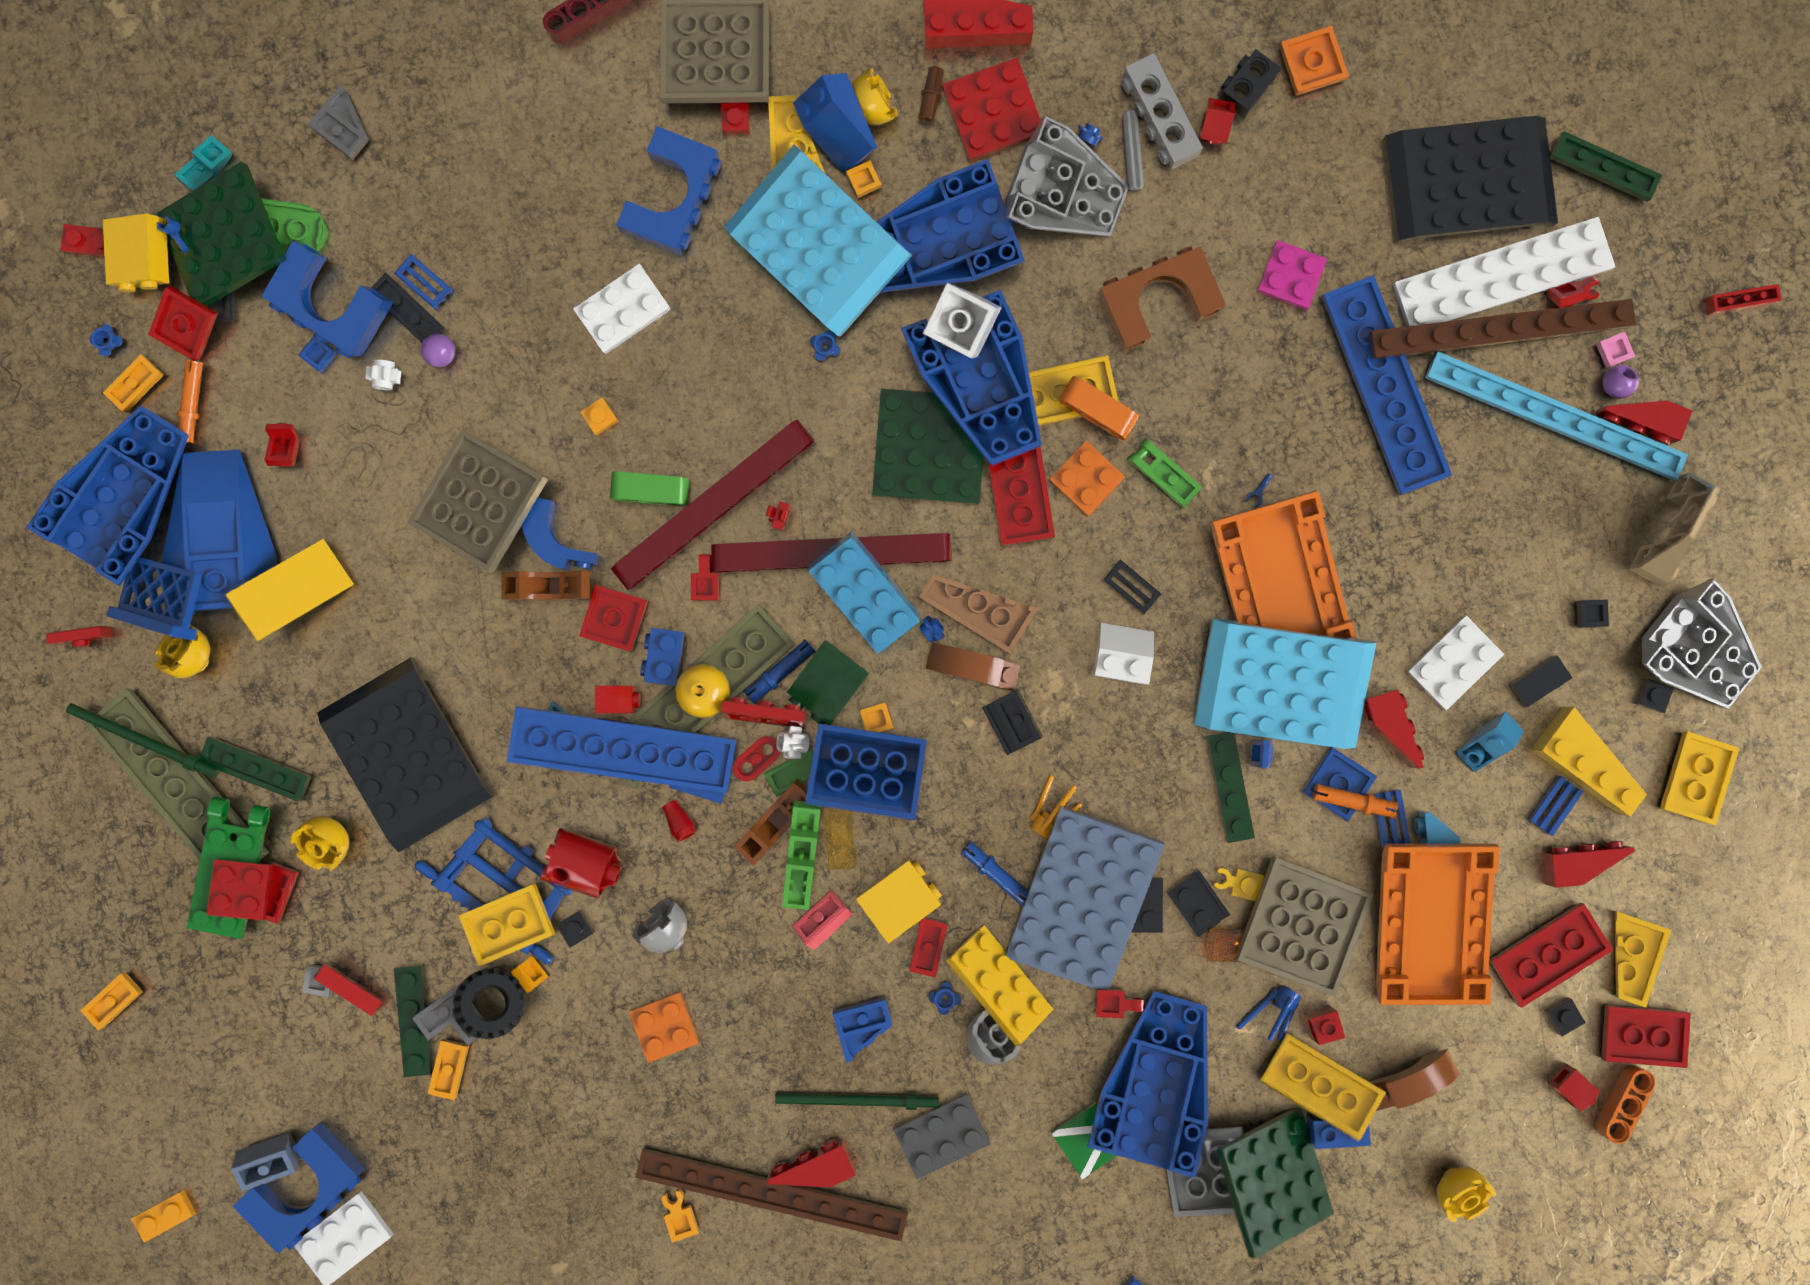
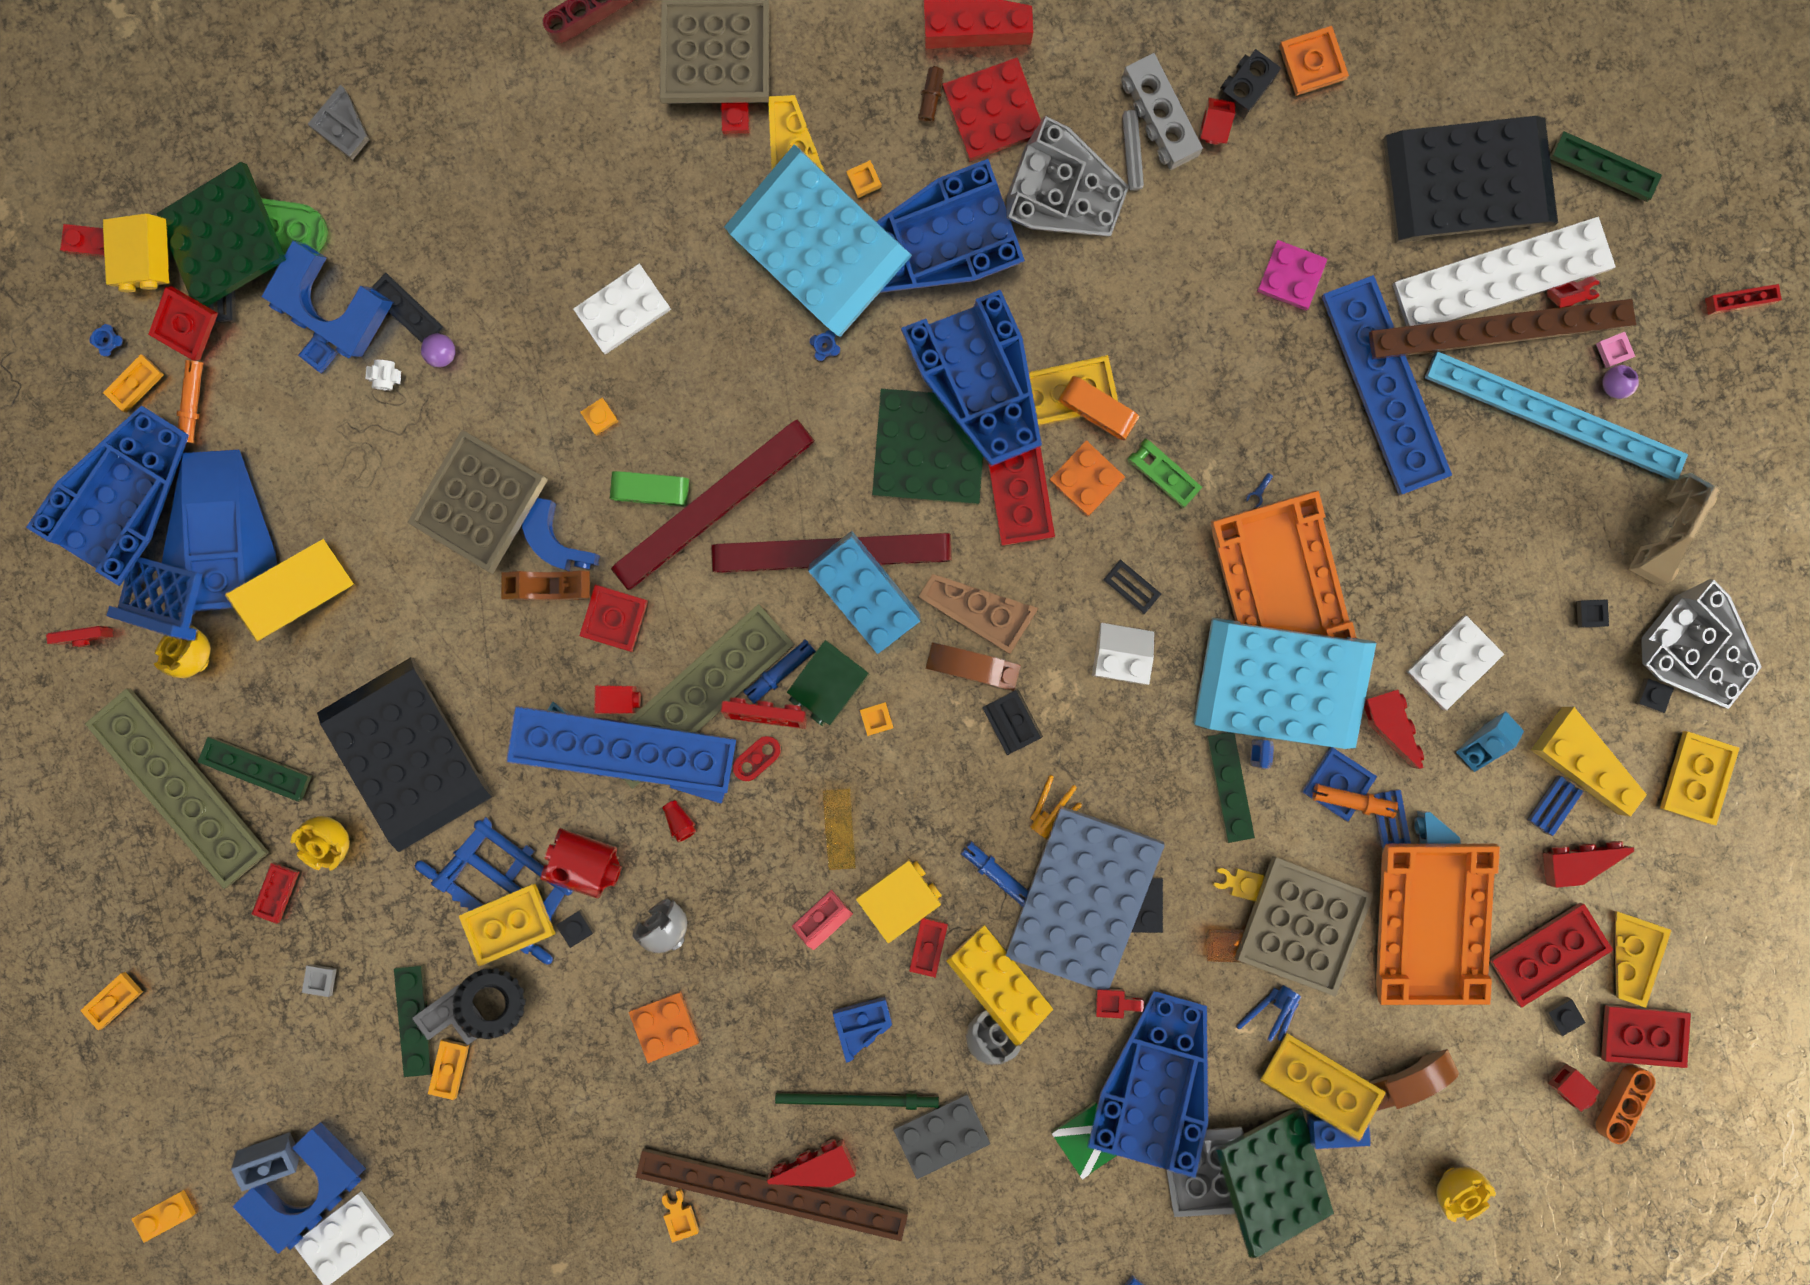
(172, 229): blue hand -> none
(189, 761): dark green bar -> none
(207, 163): teal slope -> none
(220, 846): green hinge -> none
(239, 889): red plate -> none
(282, 445): red bracket -> none
(348, 988): red piece -> none
(440, 296): blue tile -> none
(529, 974): light orange plate -> none
(662, 656): blue bracket -> none
(672, 228): blue arch -> none
(705, 584): red plate -> none
(714, 690): yellow cylinder -> none
(771, 824): dark orange arch -> none
(778, 515): red plate -> none
(783, 775): bright green tile -> none
(792, 742): white gear -> none
(801, 855): bright green slope -> none
(836, 120): blue slope -> none
(866, 772): blue slope -> none
(874, 98): yellow cylinder -> none
(932, 629): blue plate -> none
(944, 990): blue plate -> none
(962, 320): white slope -> none
(1089, 134): blue plate -> none
(1187, 271): dark orange arch -> none
(1198, 903): black plate -> none
(1324, 1025): red brick -> none
(1541, 681): black tile -> none
(1657, 419): red slope -> none

